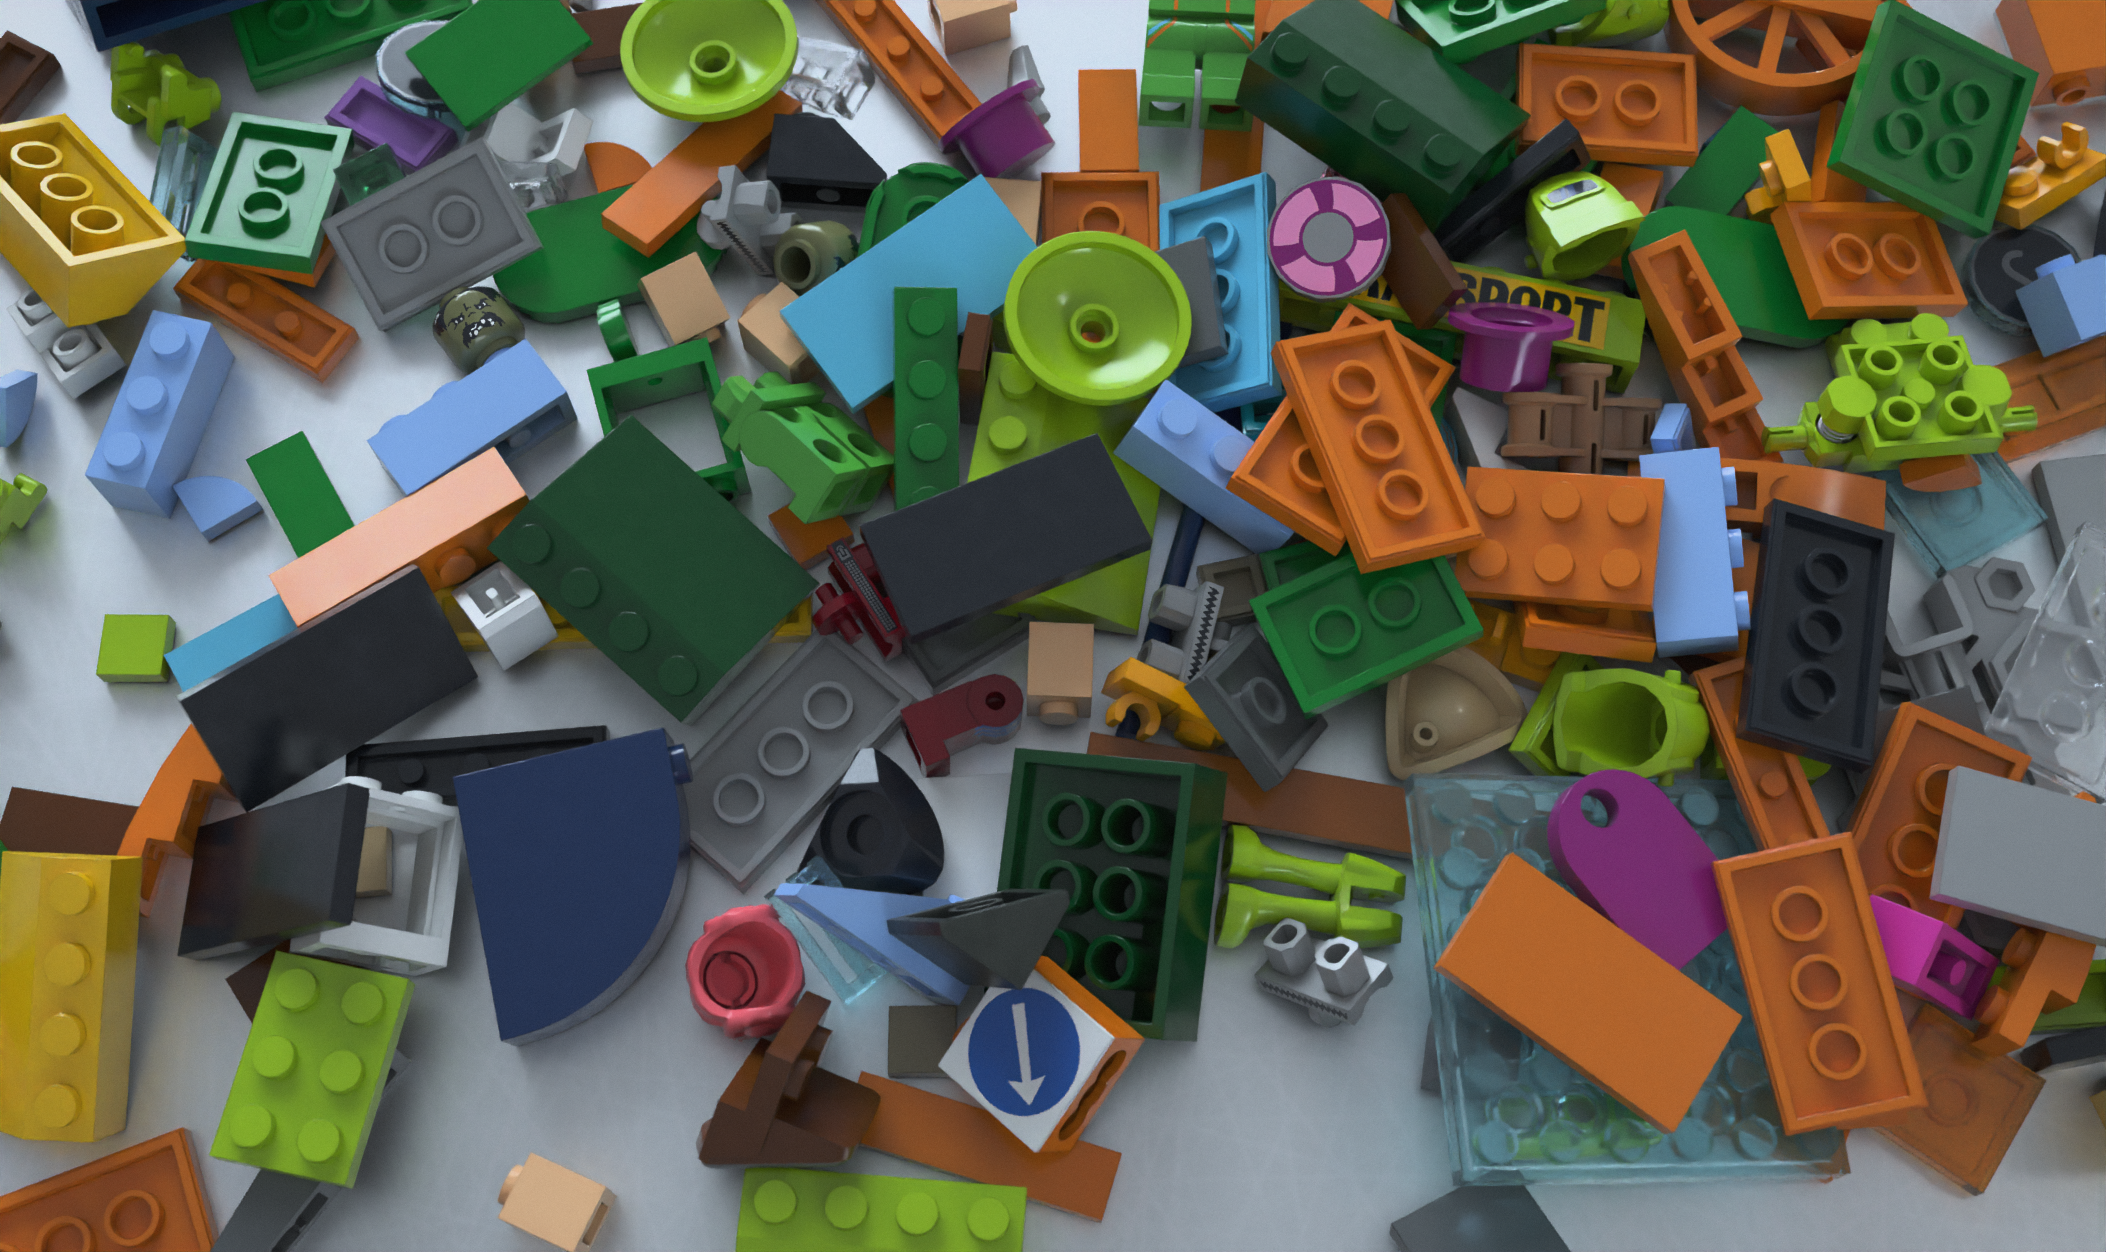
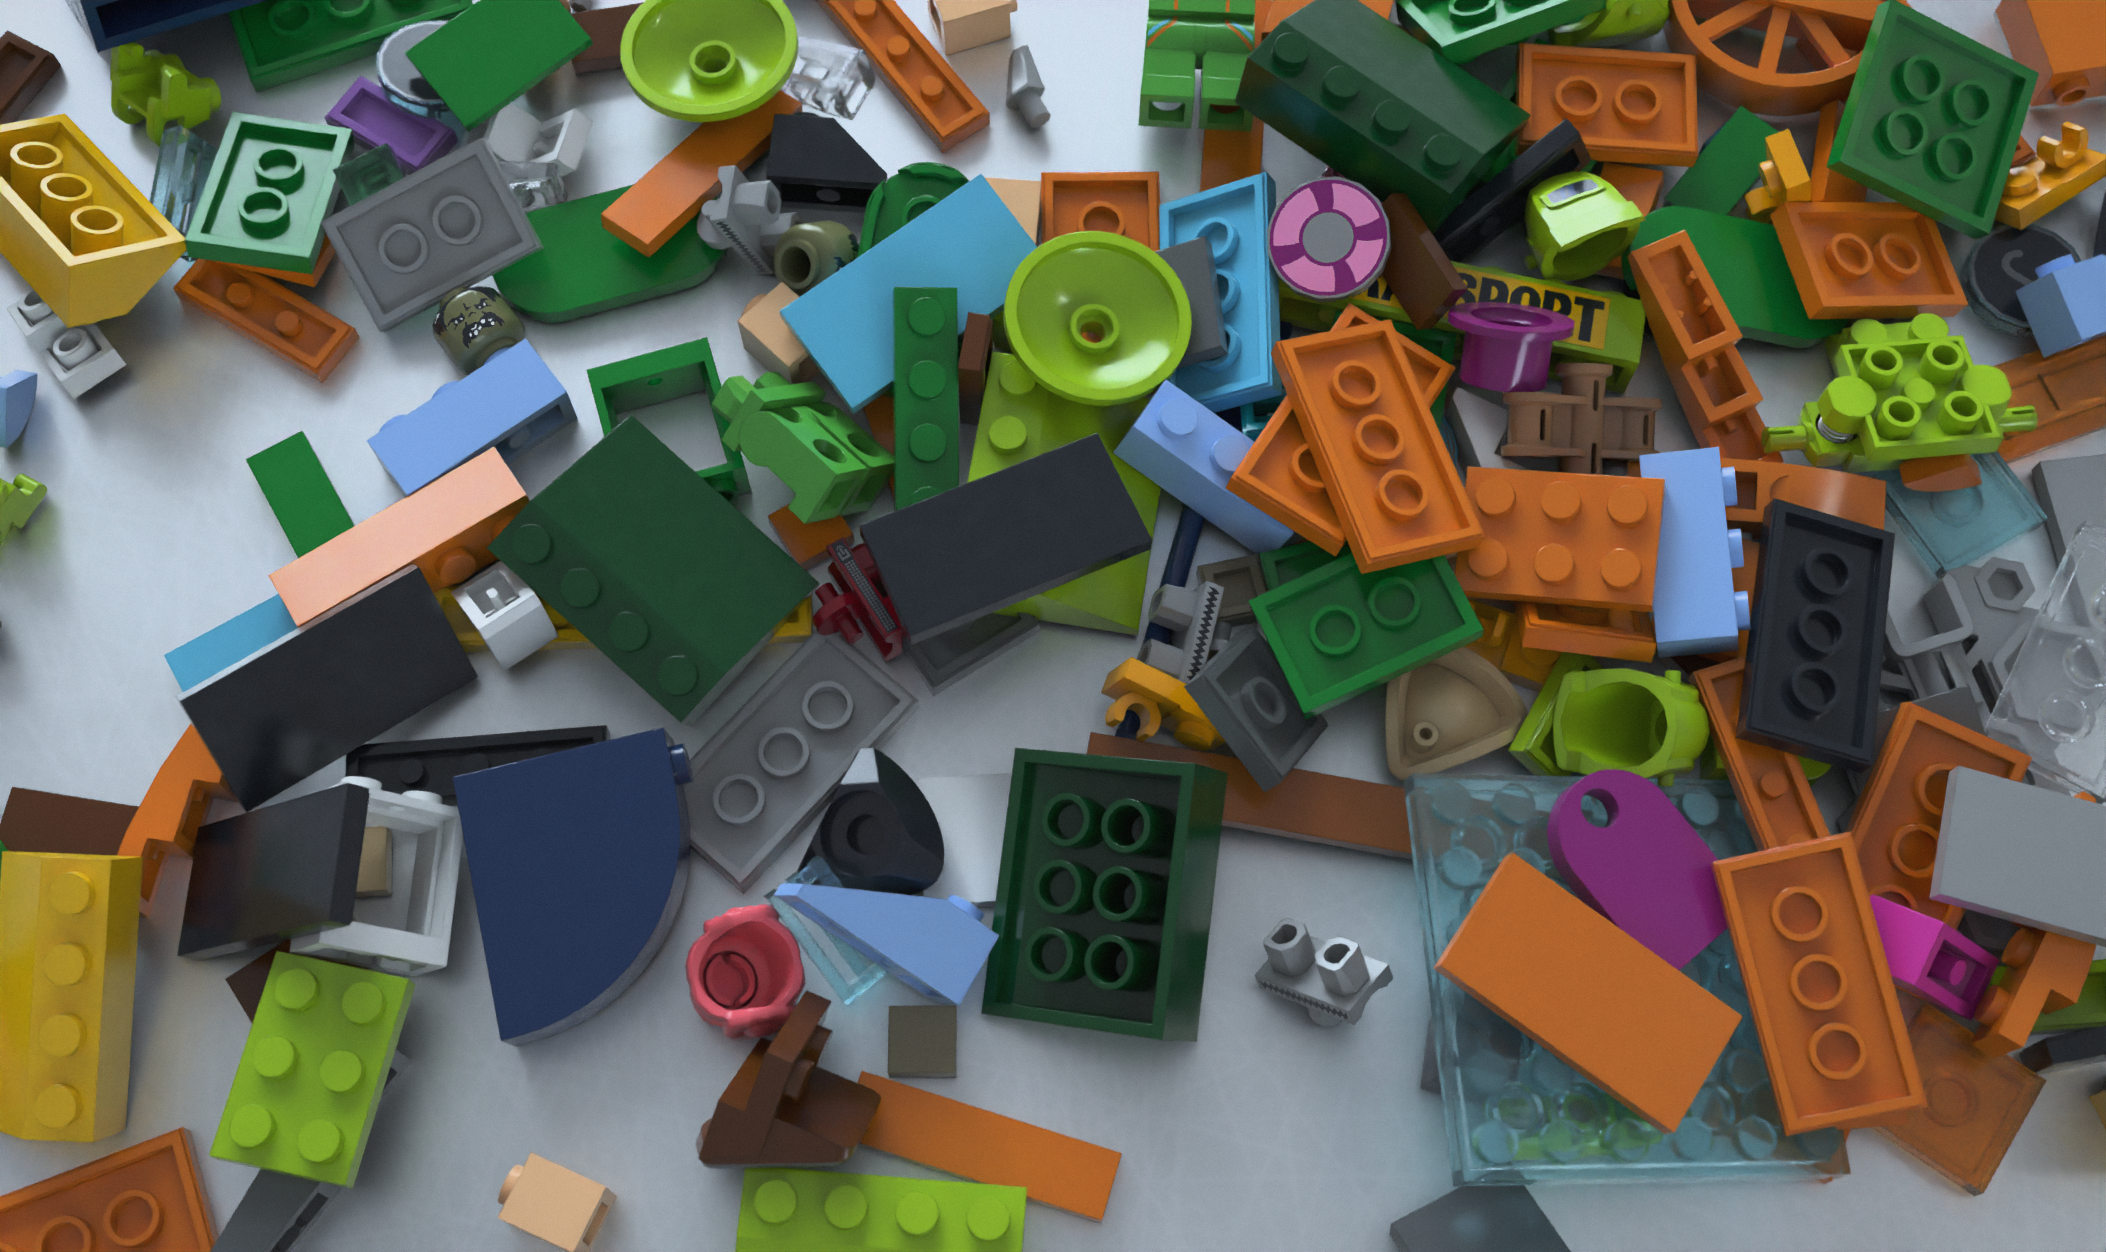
(135, 648): lime tile -> none
(160, 414): light blue brick -> none
(216, 503): light blue tile -> none
(614, 165): orange tile -> none
(616, 331): green tile -> none
(684, 301): light nougat brick -> none
(960, 718): dark red leg -> none
(987, 937): pearl dark grey slope -> none
(1001, 134): magenta piece -> none
(1041, 1056): piece -> none
(1060, 671): light nougat brick -> none
(1108, 120): orange tile -> none
(1355, 877): lime piece -> none
(1673, 429): light blue tile -> none

